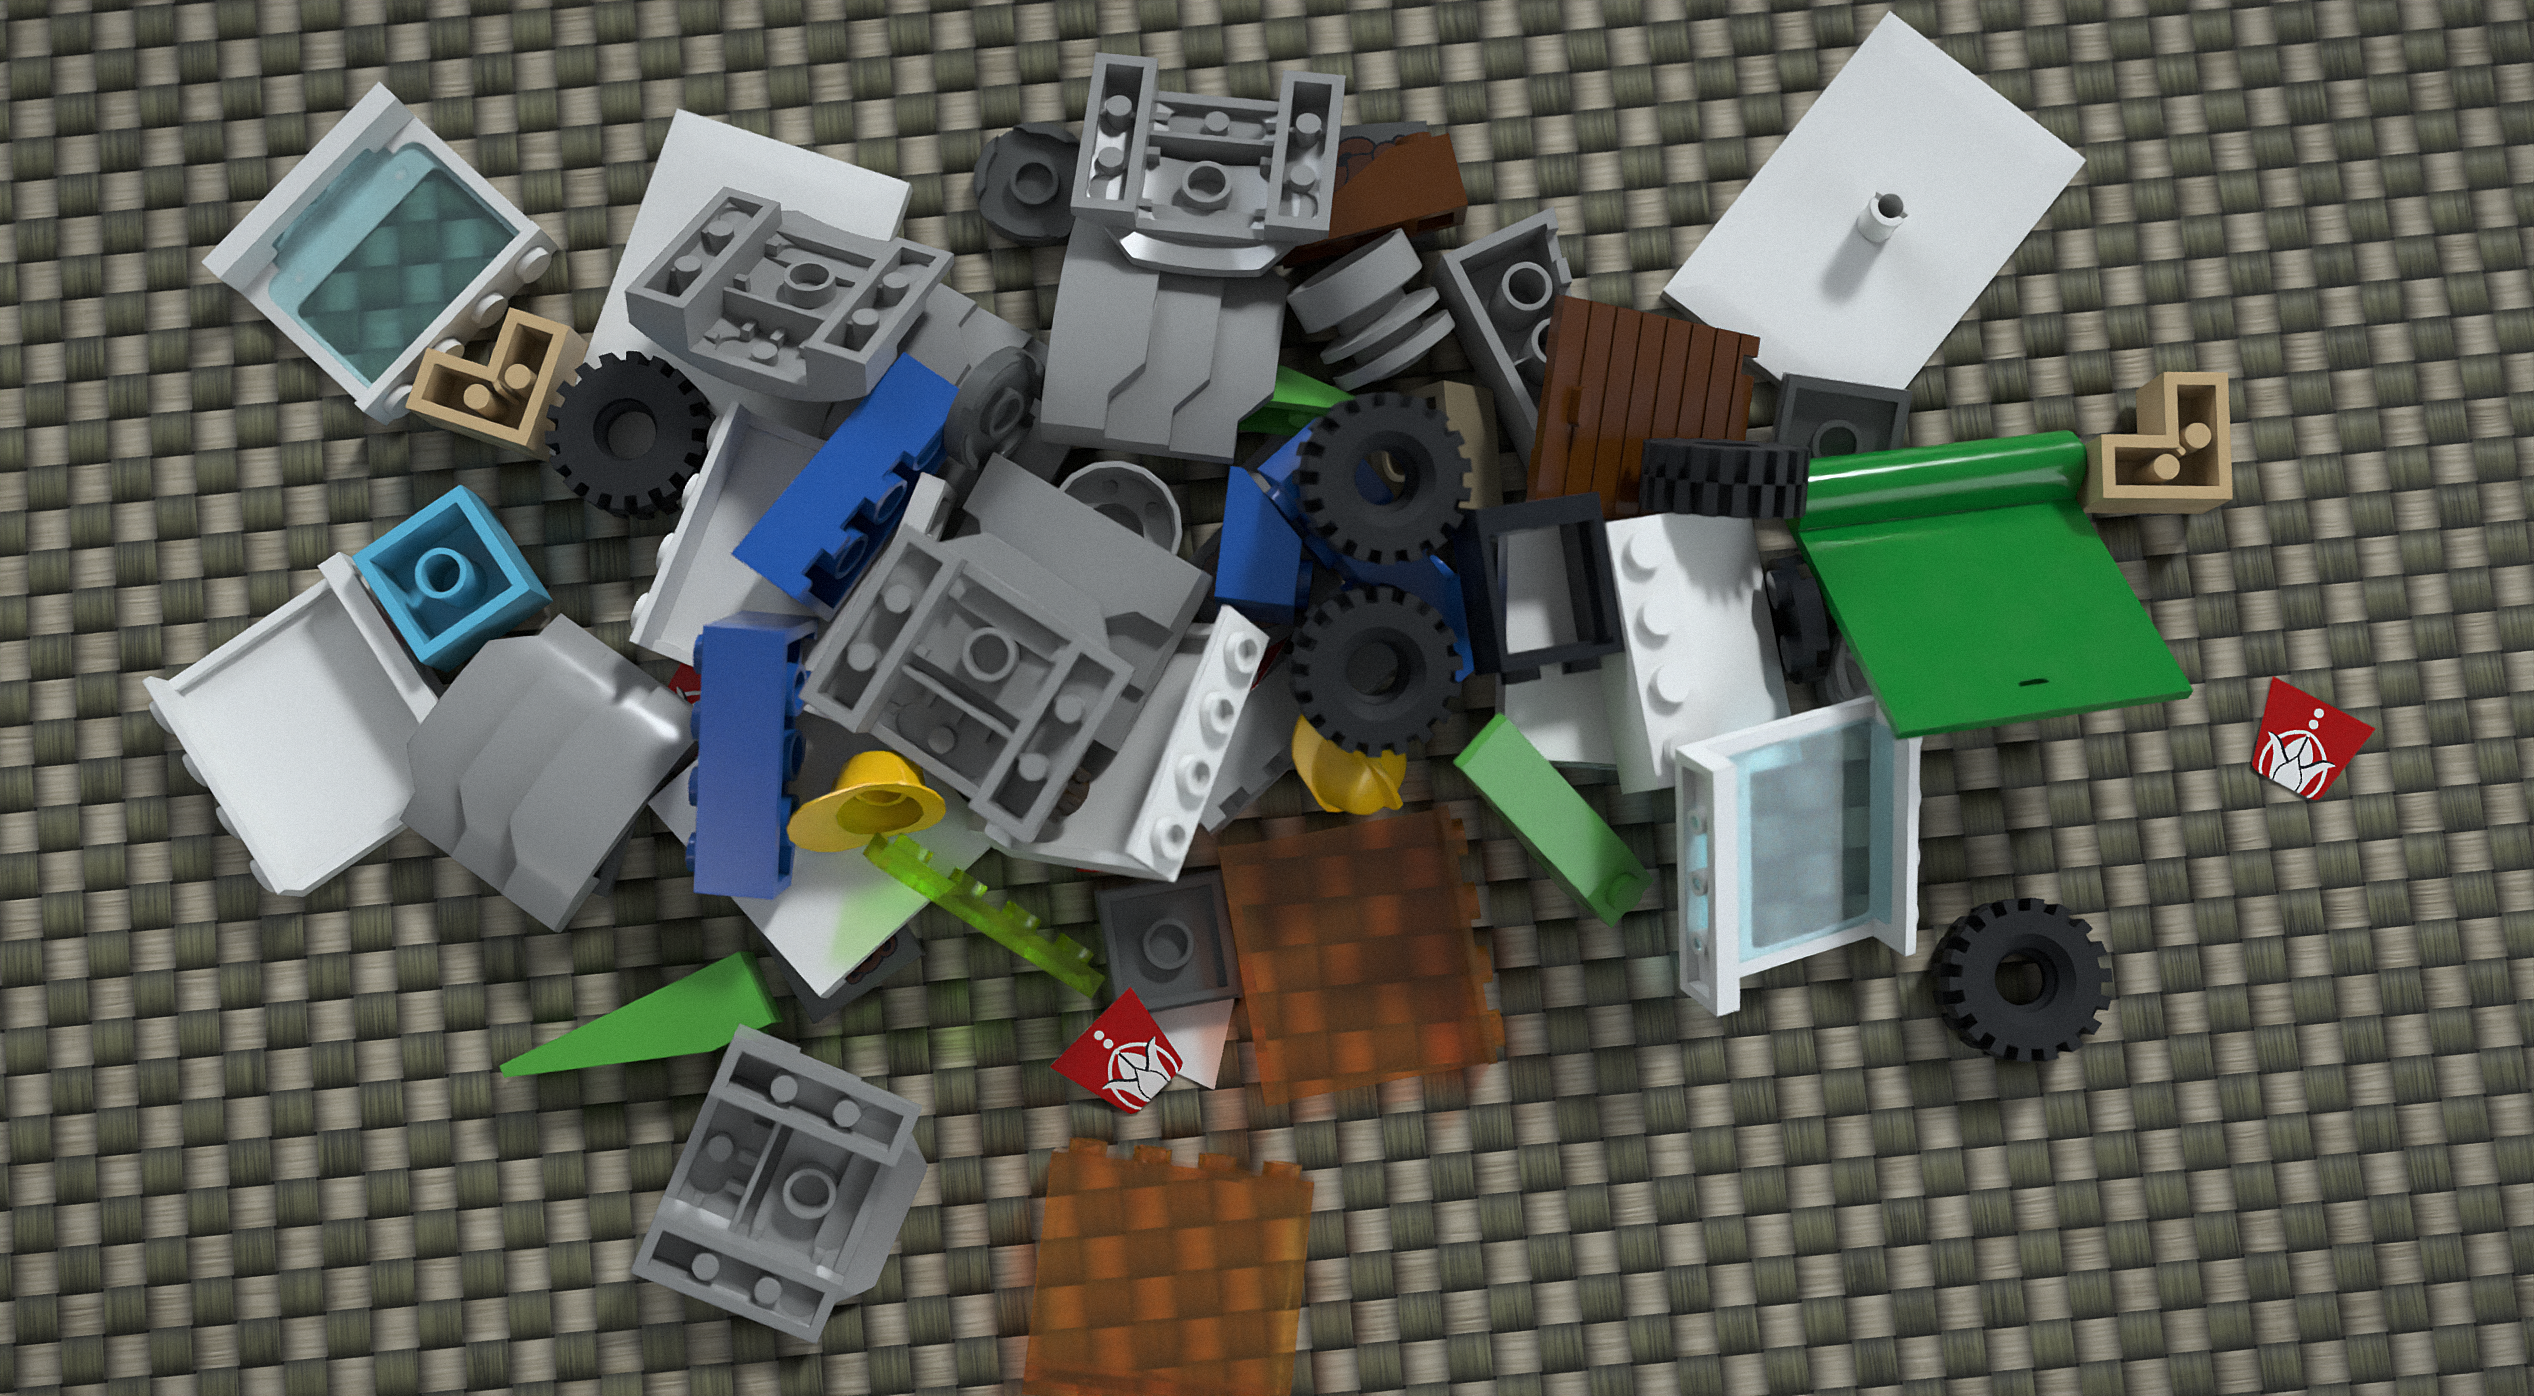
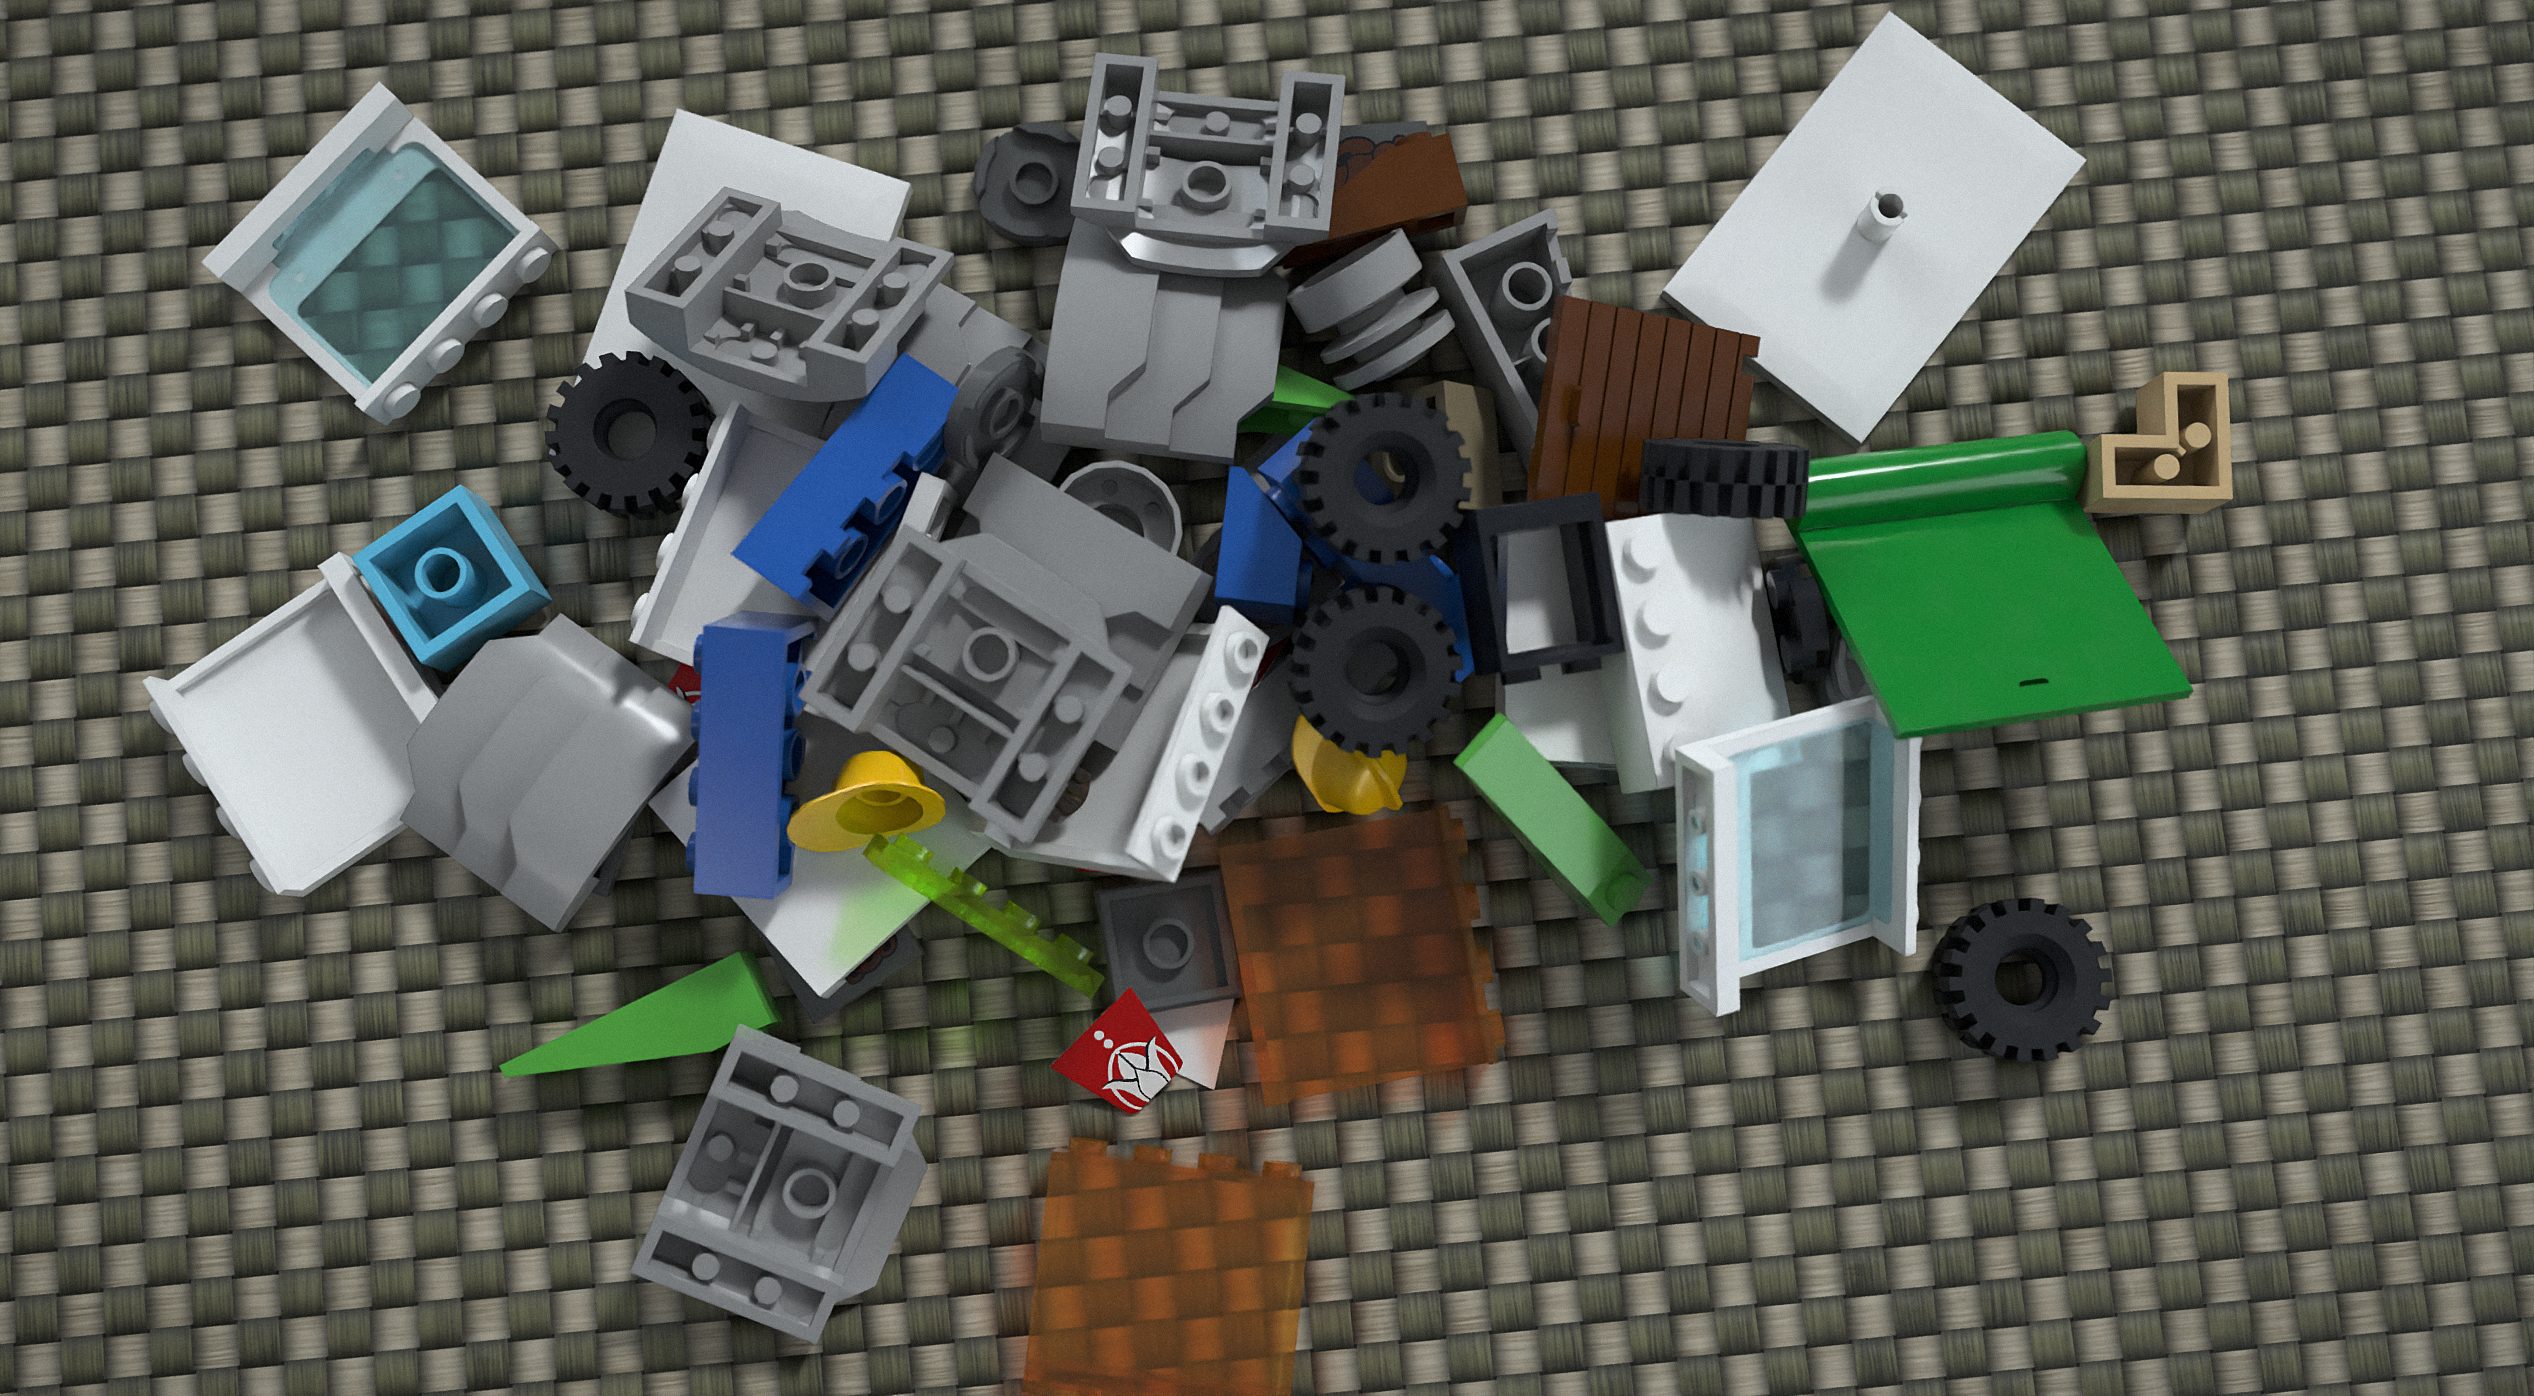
(511, 395): tan brick -> none
(1839, 415): dark grey tile -> none
(2305, 740): red sticker -> none

